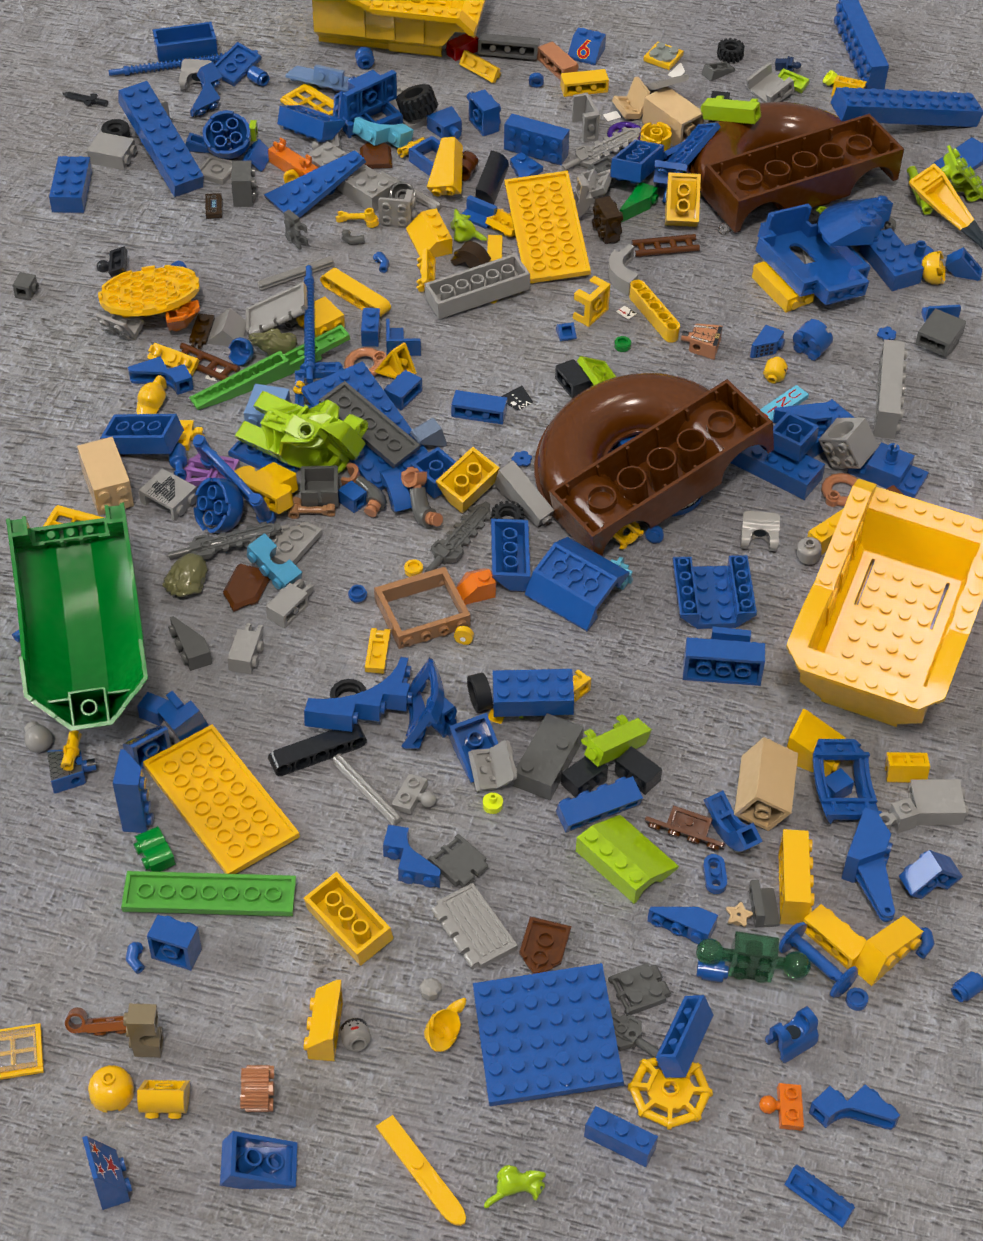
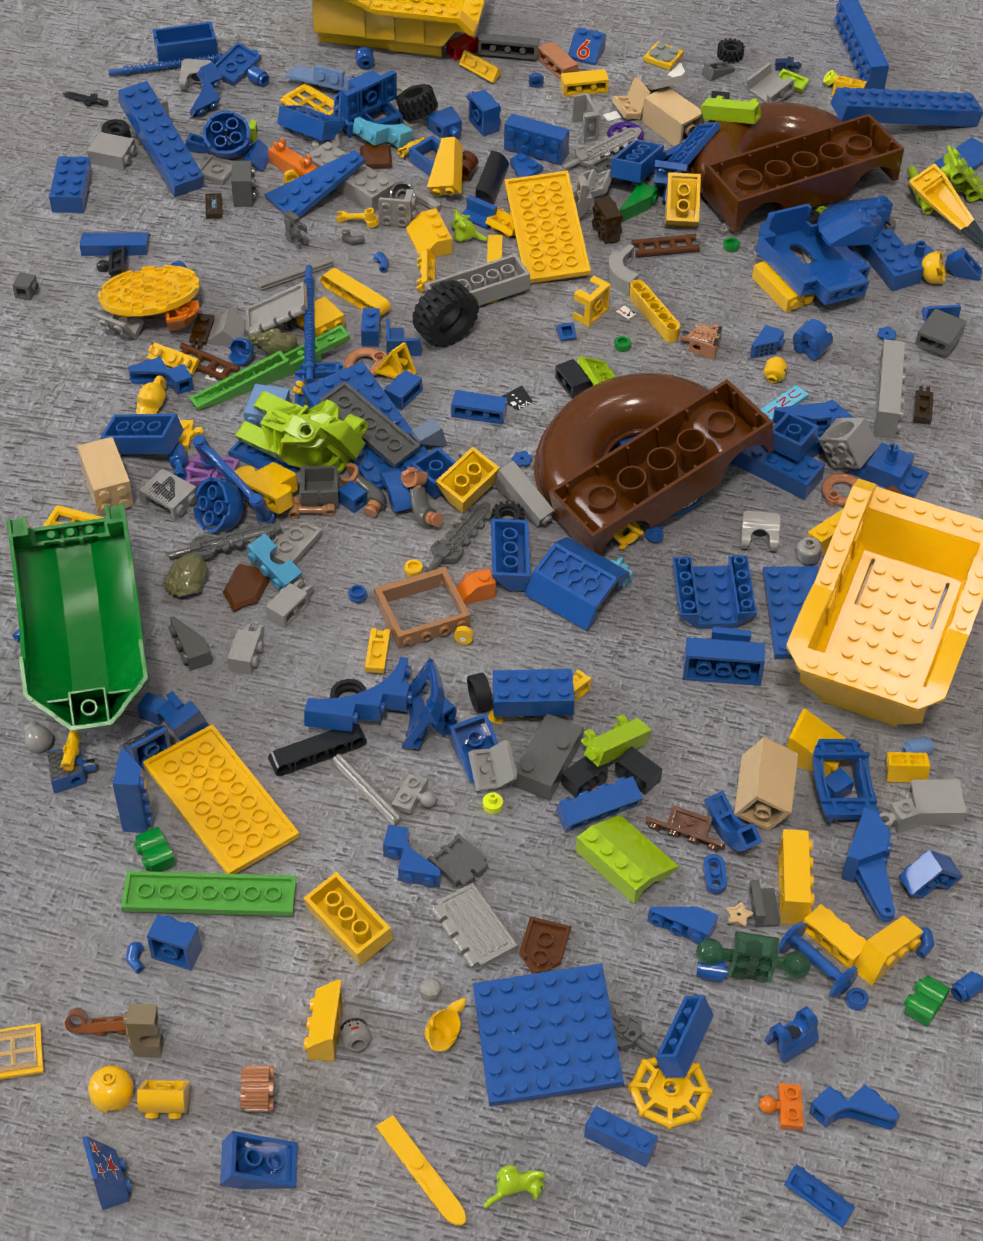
(103, 242): none -> blue slope
(445, 313): none -> black tyre
(472, 254): dark brown brick -> none
(641, 987): dark grey plate -> none
(657, 133): yellow brick -> none
(731, 245): none -> green tile
(785, 595): none -> blue wing
(918, 745): none -> medium blue brick
(923, 405): none -> dark brown hinge
(926, 1000): none -> green brick

